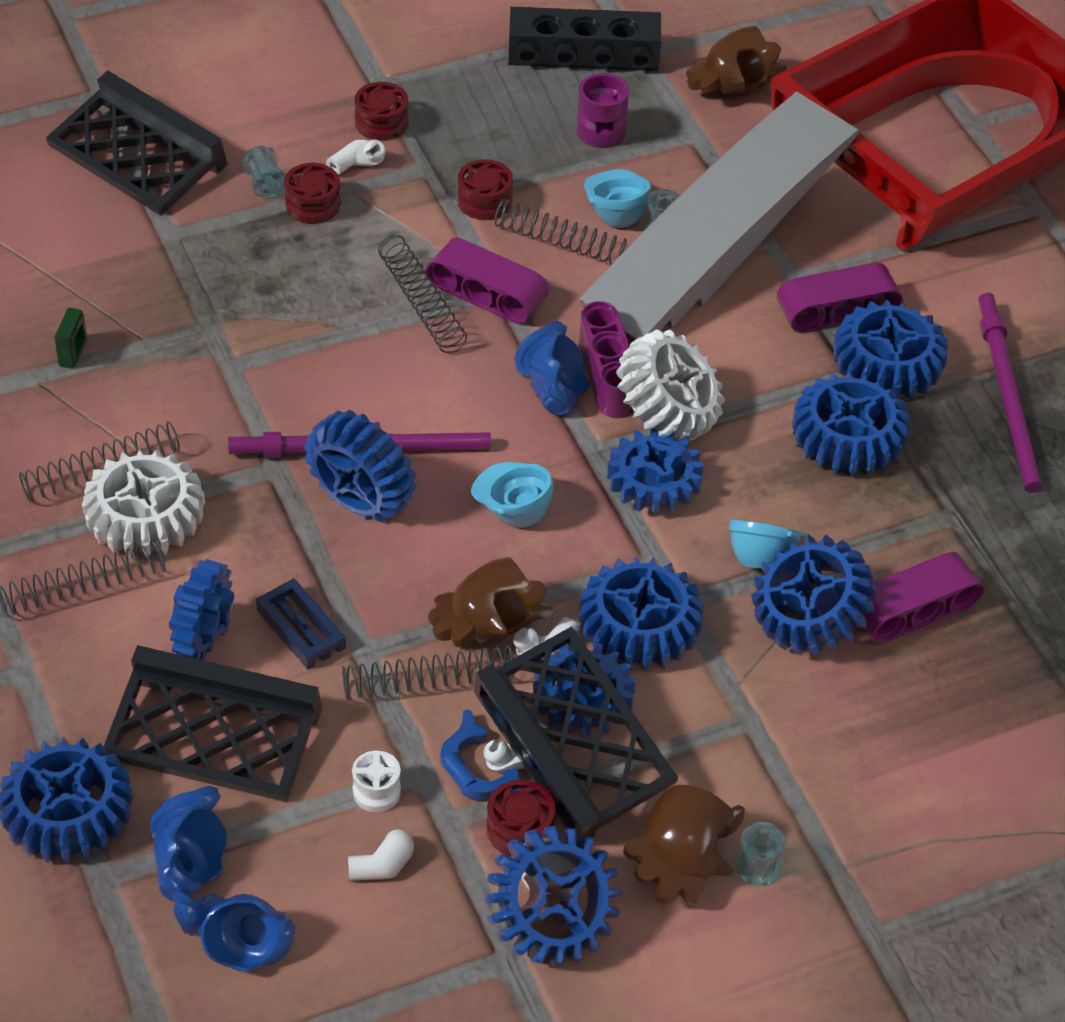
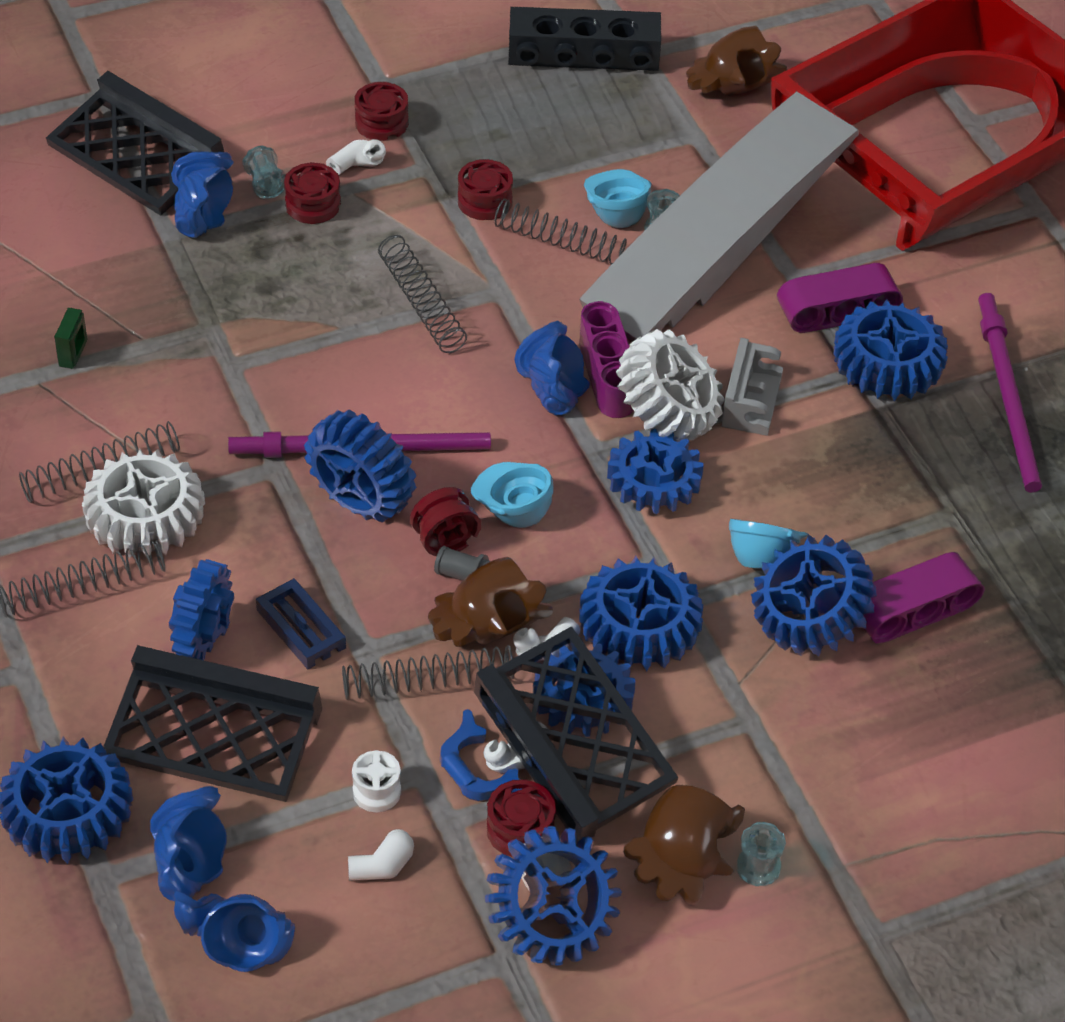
(202, 191): none -> blue hair
(445, 520): none -> dark red wheel
(457, 564): none -> dark grey pin
(487, 280): magenta beam -> none
(602, 110): magenta wheel -> none
(752, 389): none -> light grey hinge
(849, 434): blue gear -> none

